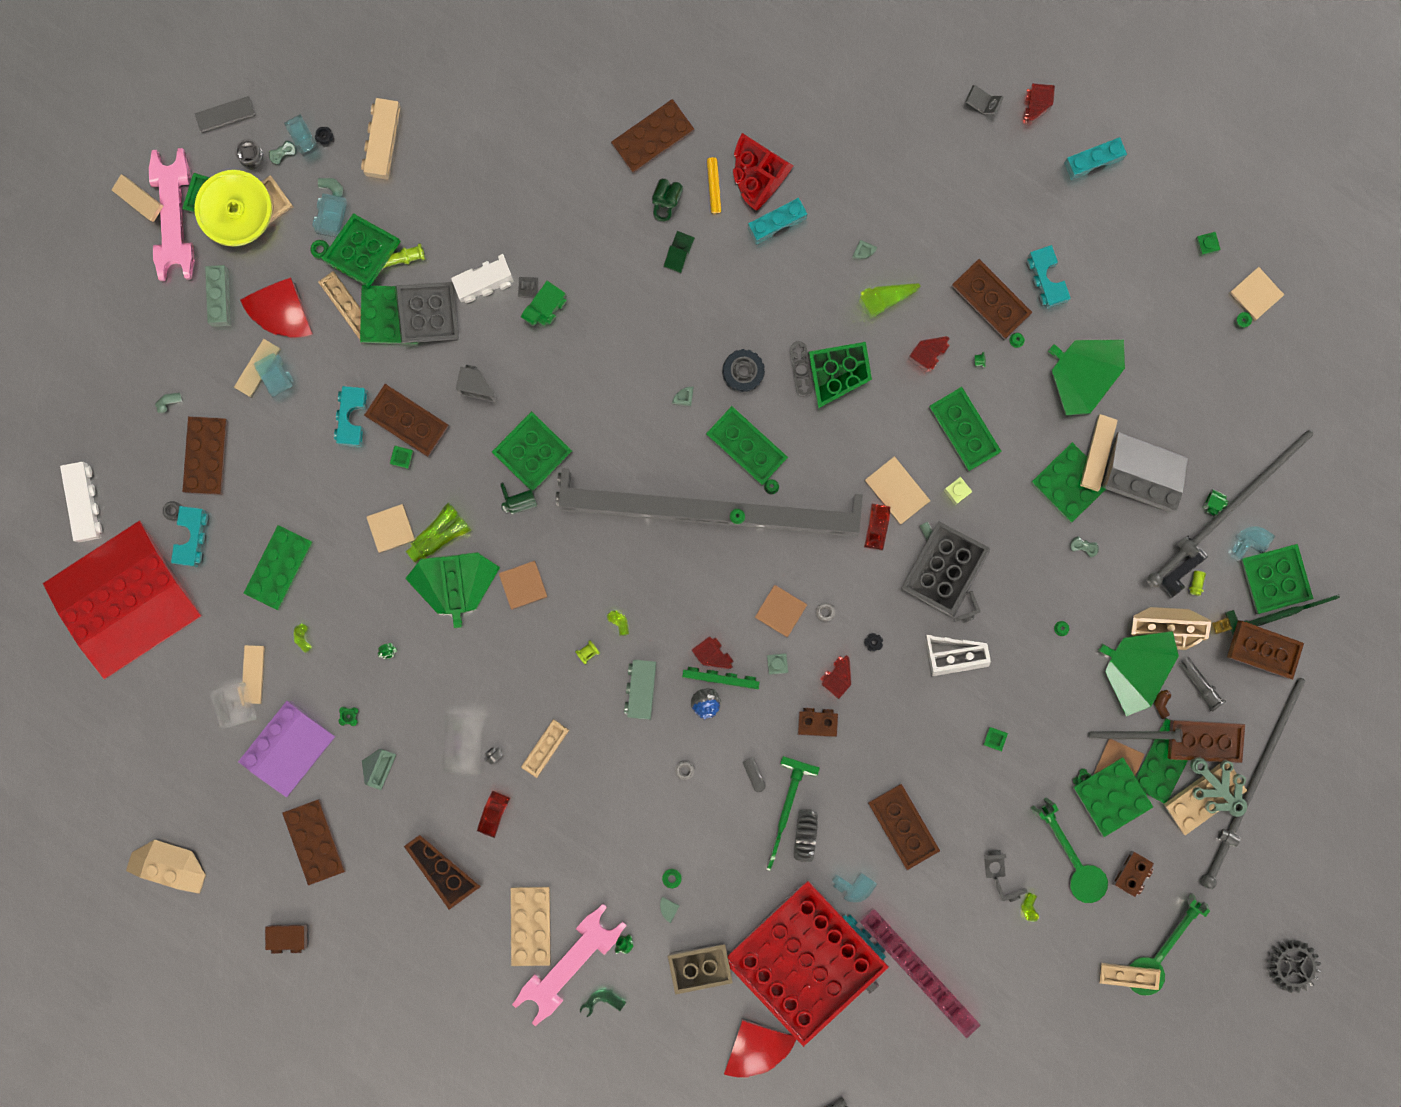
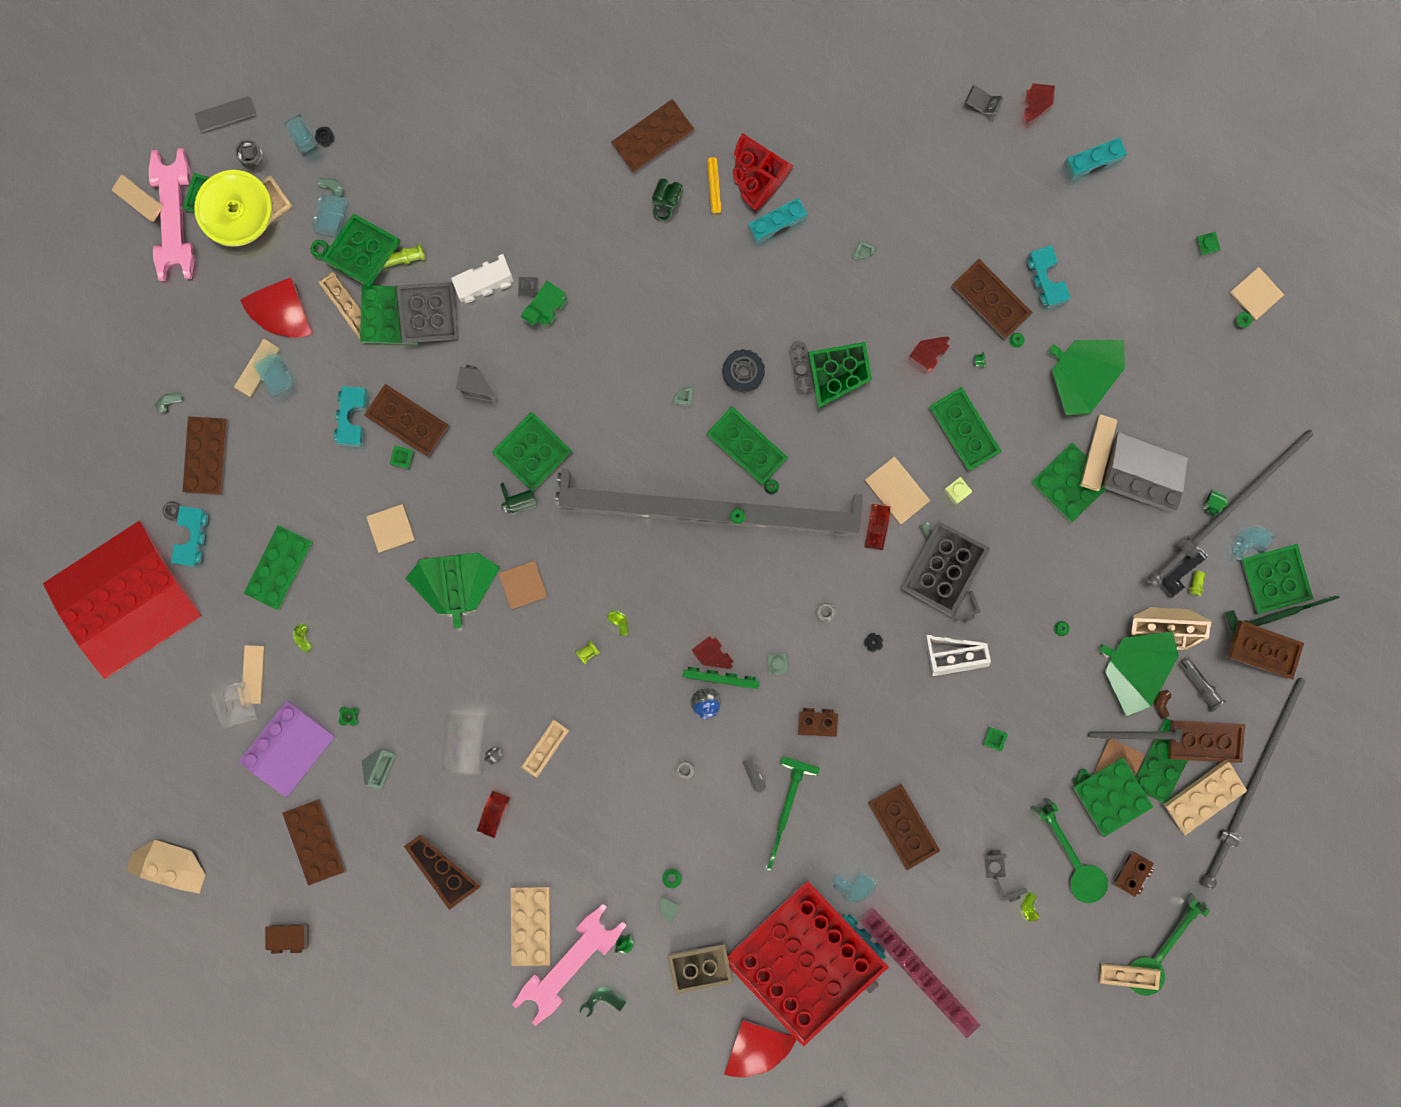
(80, 501): white brick -> none
(218, 295): sand green brick -> none
(276, 155): sand green piece -> none
(381, 138): tan brick -> none
(387, 651): green plate -> none
(428, 541): clear neon green piece -> none
(640, 689): sand green brick -> none
(678, 252): dark green slope -> none
(781, 611): medium nougat tile -> none
(805, 836): dark grey gear -> none
(839, 679): clear red slope -> none
(883, 297): clear neon green slope -> none
(1078, 544): sand green piece -> none
(1218, 627): clear yellow piece -> none
(1221, 789): sand green plant -> none
(1299, 960): dark grey gear -> none

